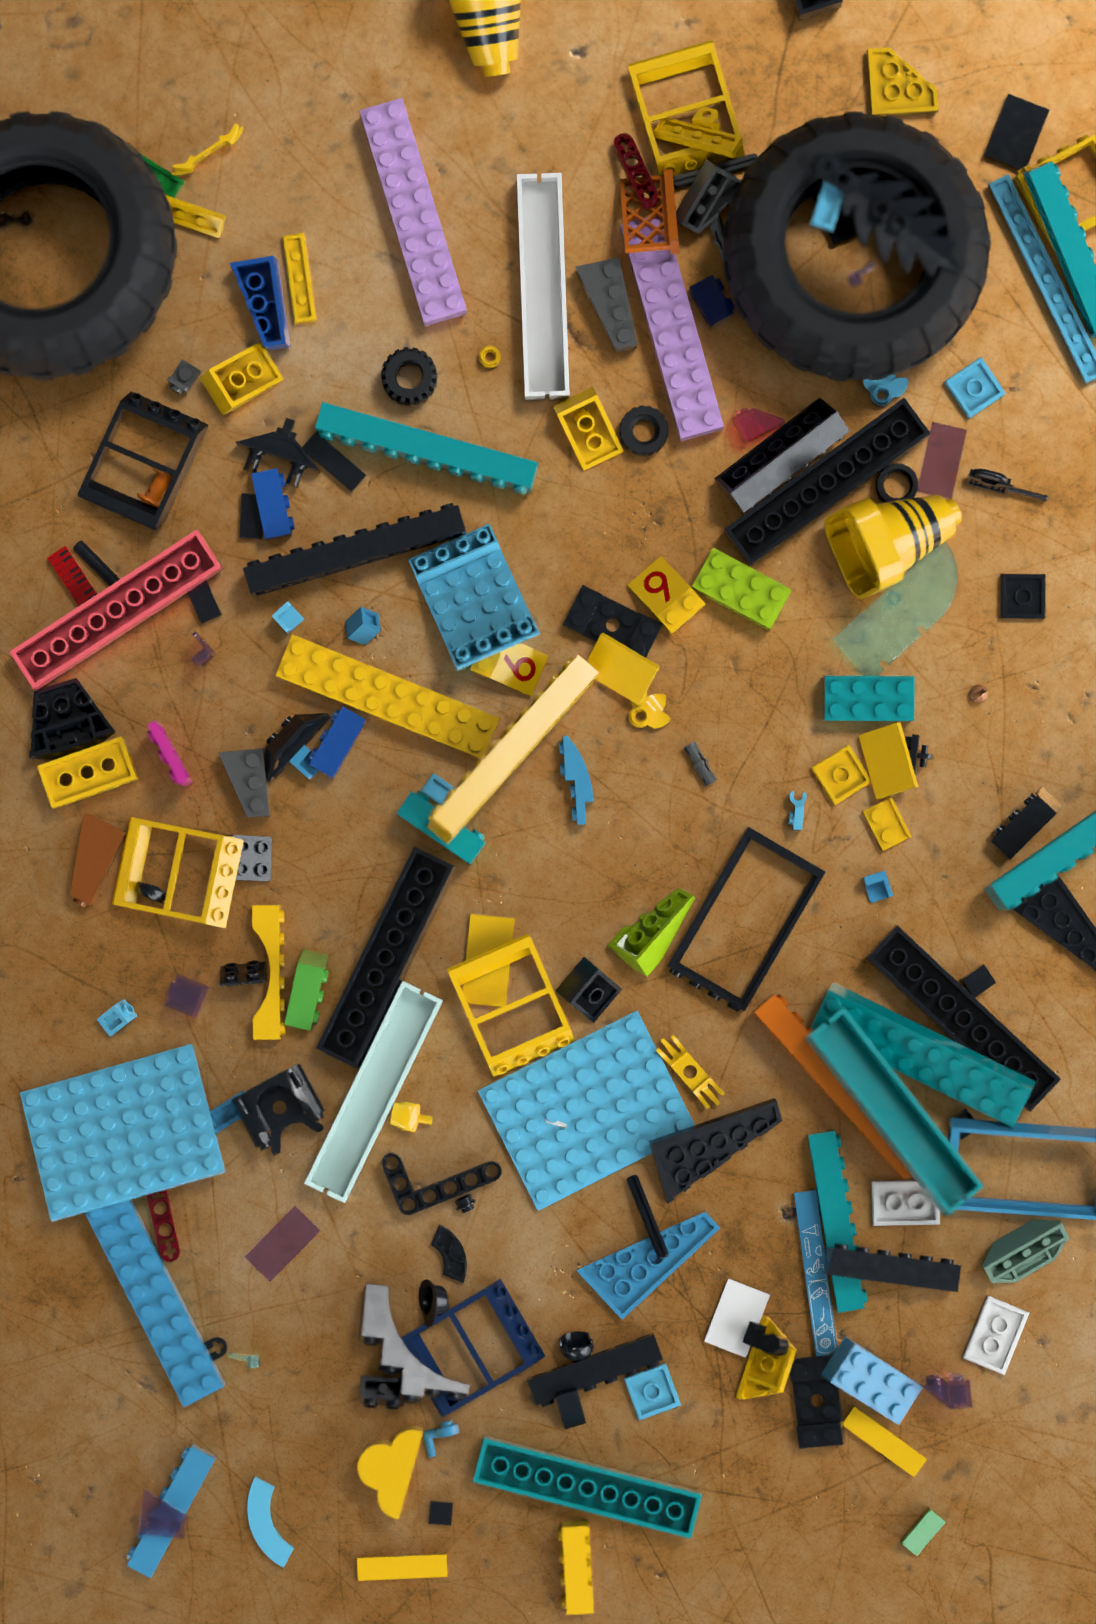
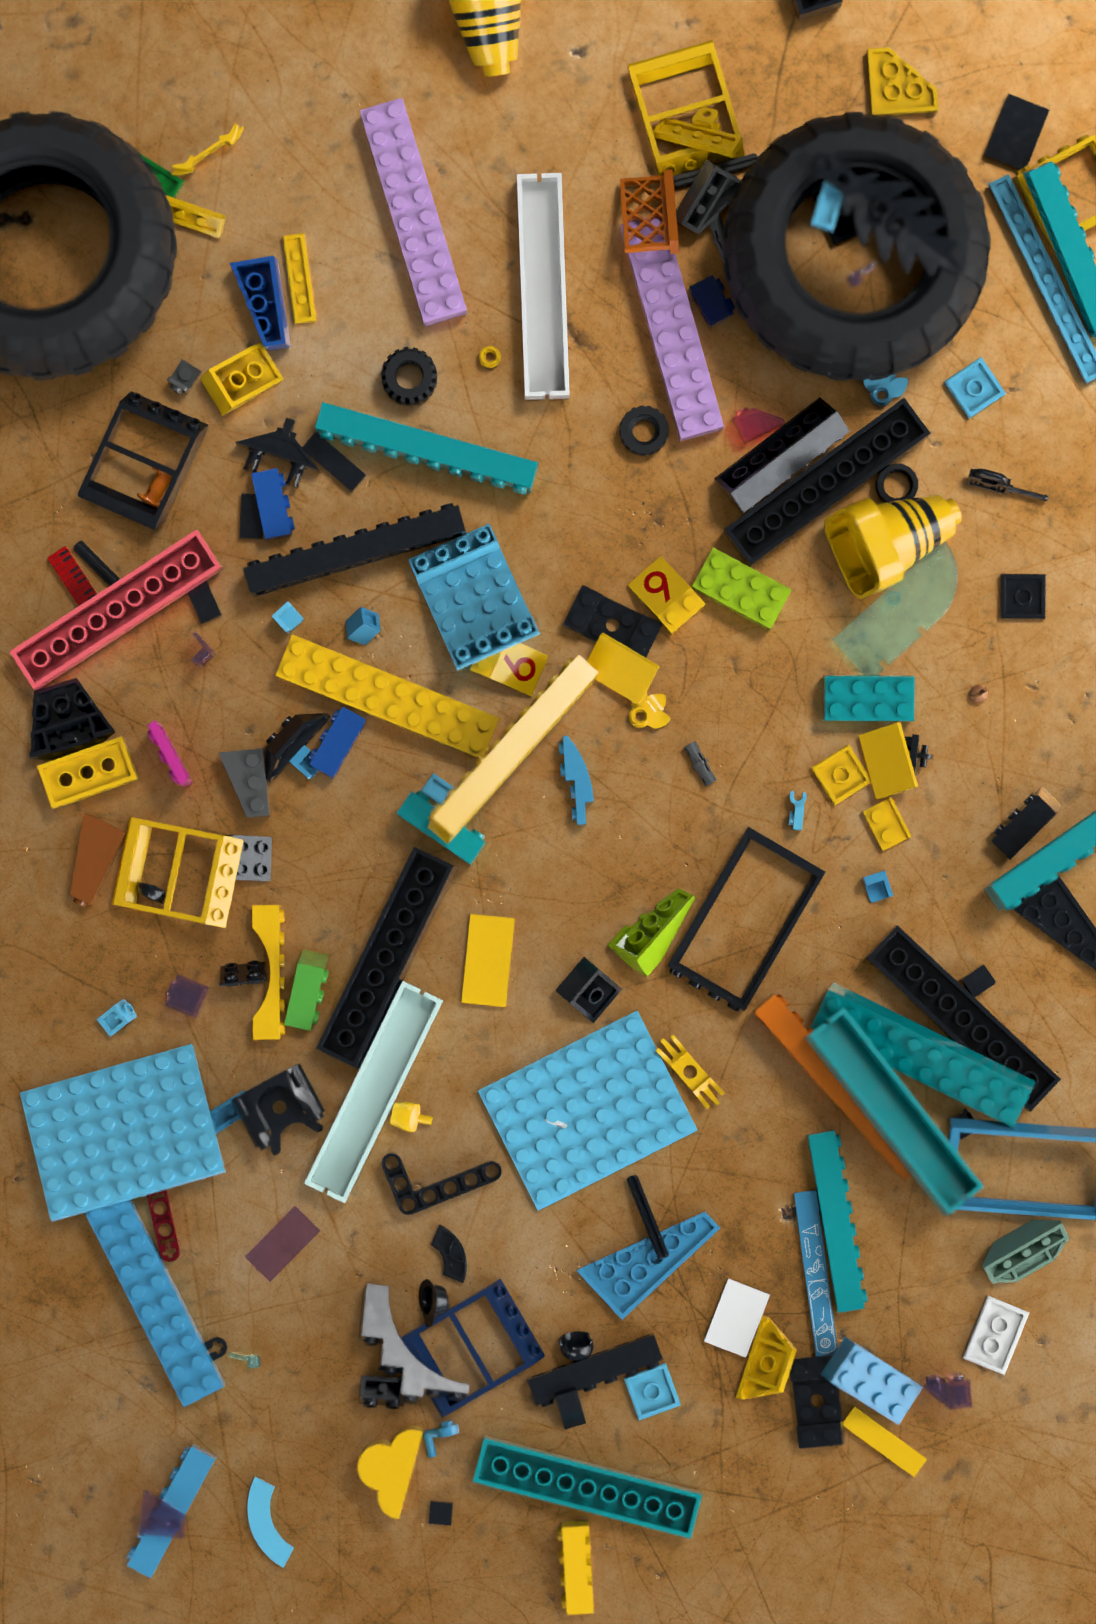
(402, 1567): yellow tile -> none
(465, 1203): black plate -> none
(493, 960): yellow window -> none
(588, 428): yellow slope -> none
(607, 292): dark grey wedge -> none
(636, 170): dark red beam -> none
(702, 1148): black wing -> none
(769, 1343): black leg -> none
(892, 1269): black brick -> none
(902, 1204): white tile -> none
(922, 1531): slope -> none
(941, 460): piece -> none

